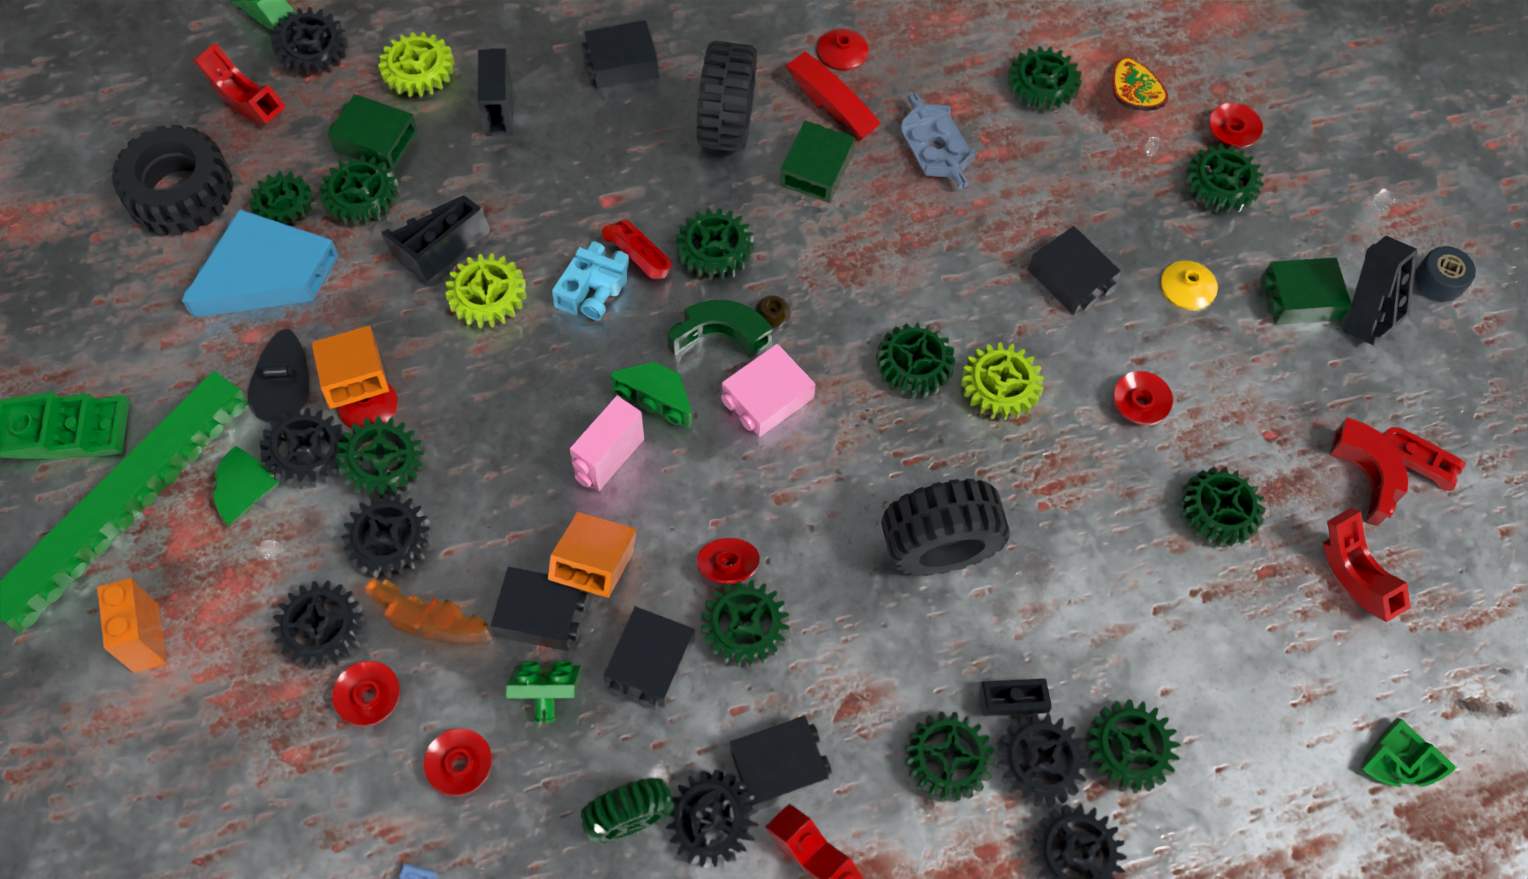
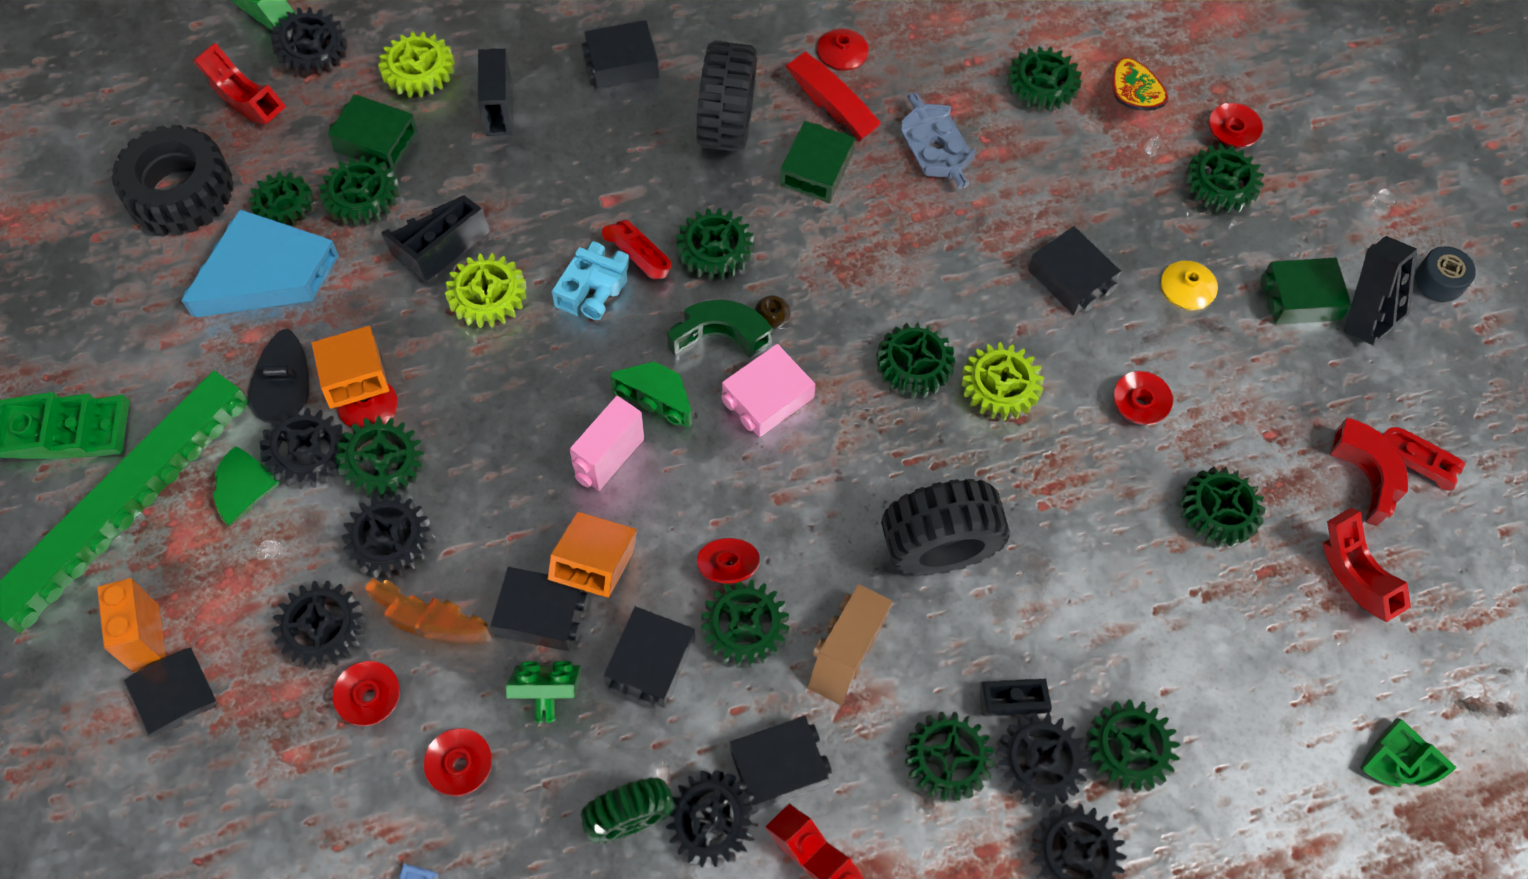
(169, 692): none -> black slope
(848, 643): none -> medium nougat wedge

